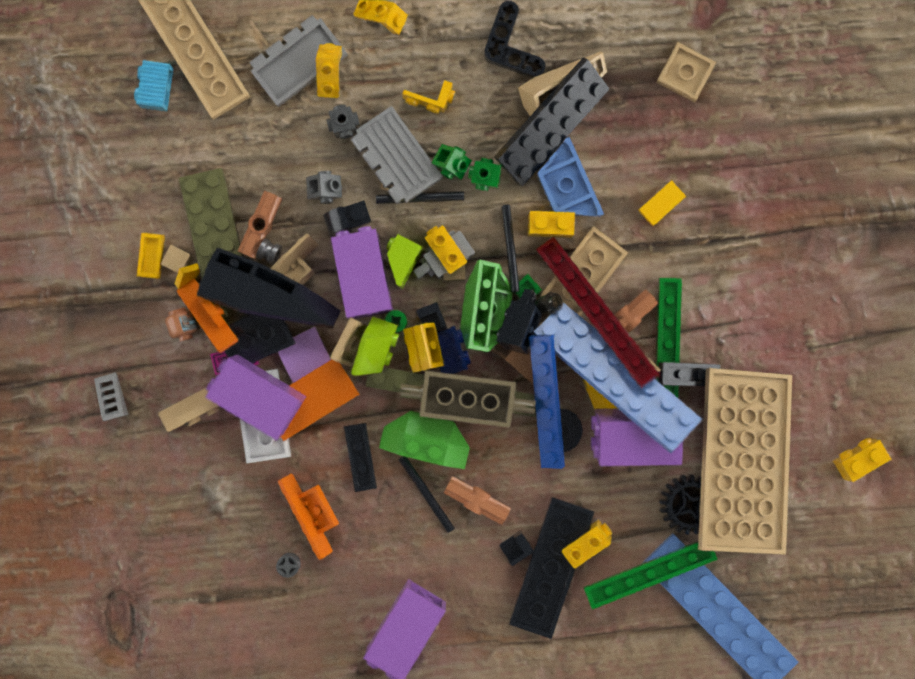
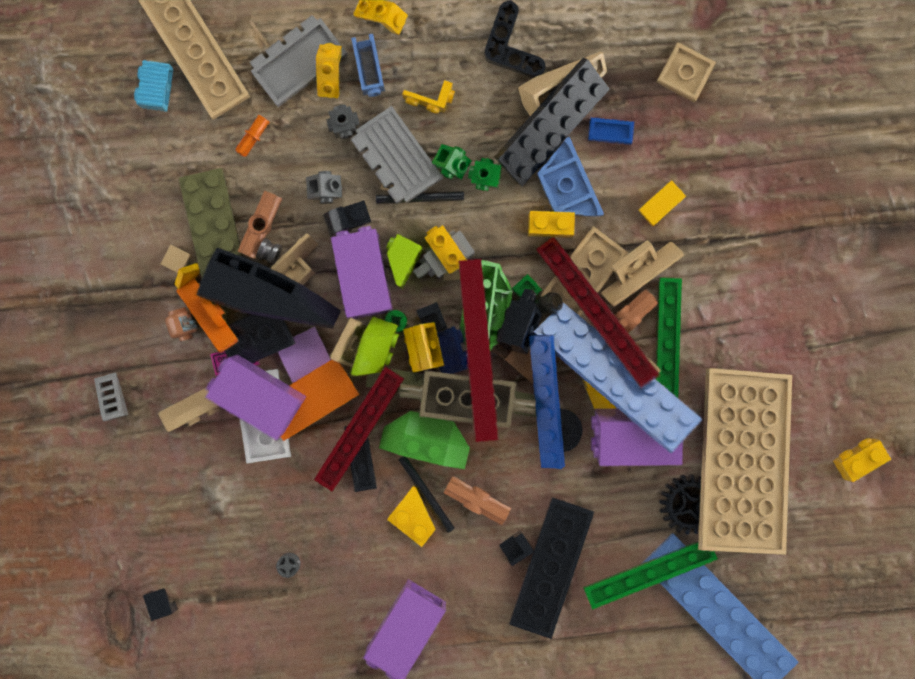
(150, 255): yellow tile -> none
(159, 604): none -> black panel
(252, 136): none -> orange axle
(311, 512): orange bracket -> none
(359, 429): none -> dark red plate
(368, 66): none -> medium blue window
(413, 518): none -> yellow wing
(478, 351): none -> dark red tile
(510, 248): black bar -> none
(588, 544): yellow bracket -> none
(611, 131): none -> blue tile
(640, 268): none -> tan bracket
(683, 373): plate -> none

